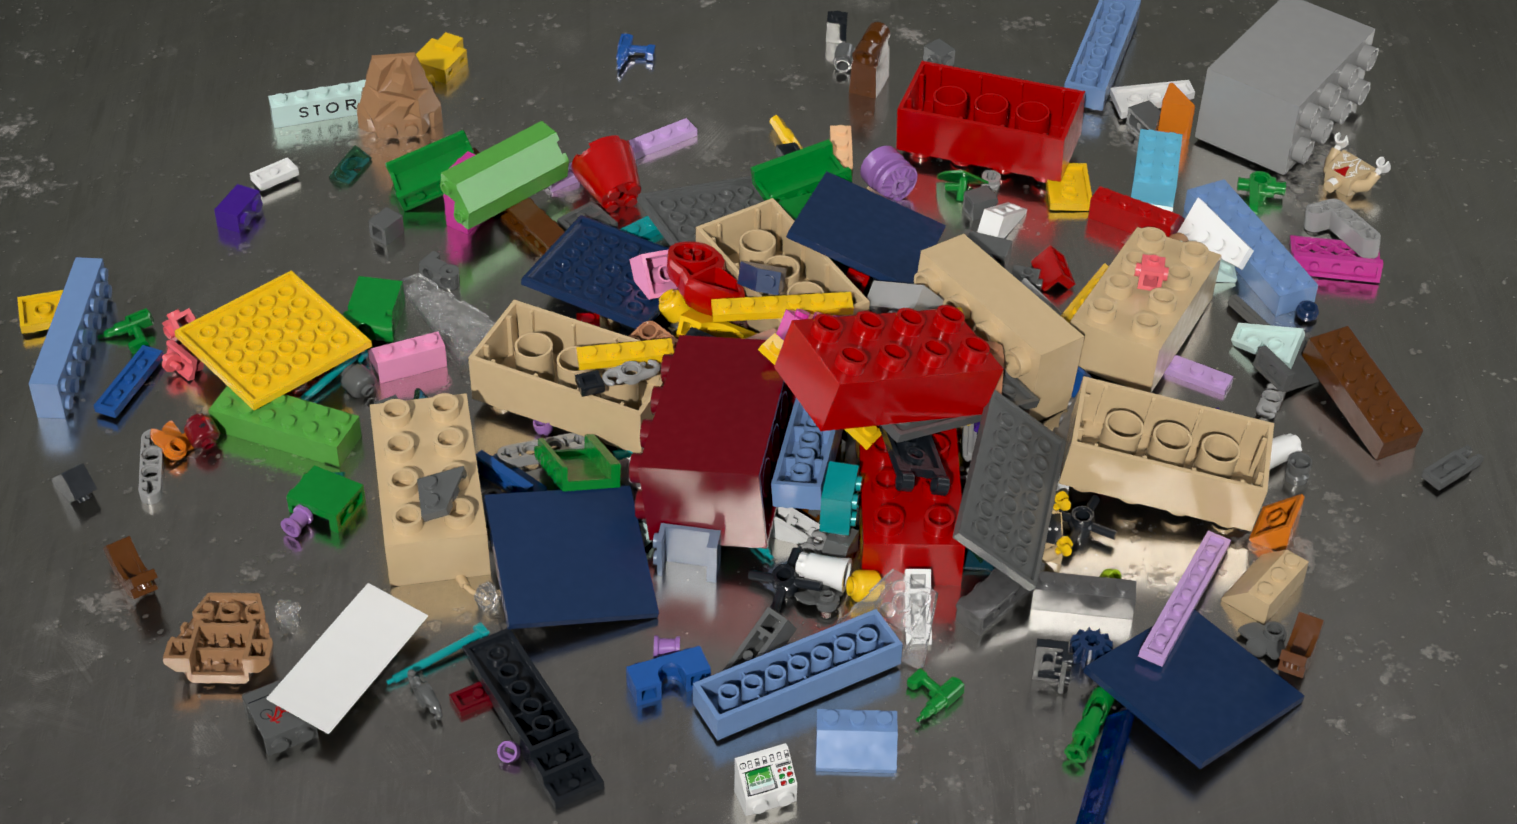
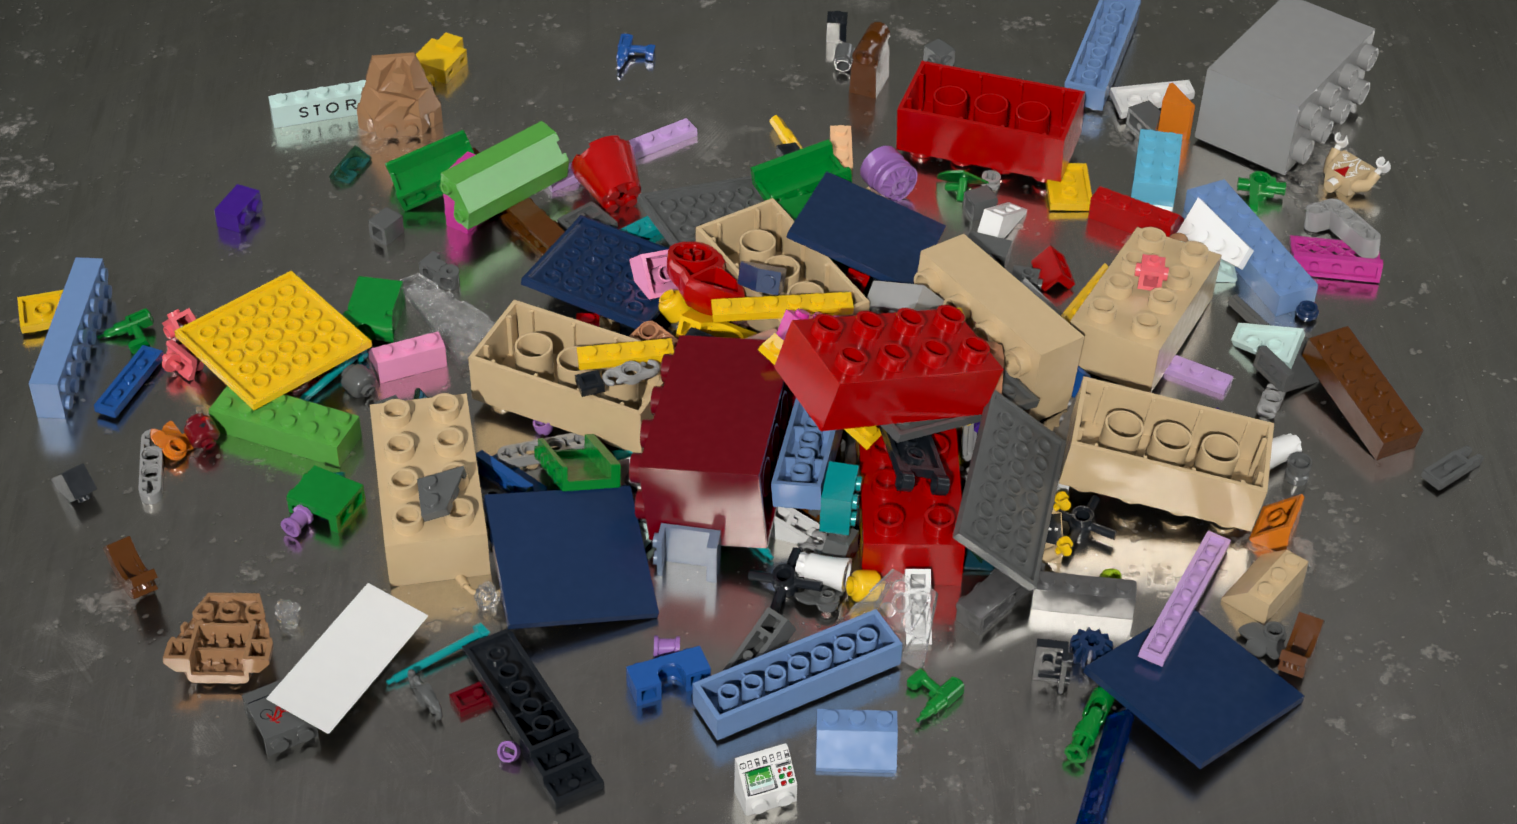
(274, 174): white plate -> none

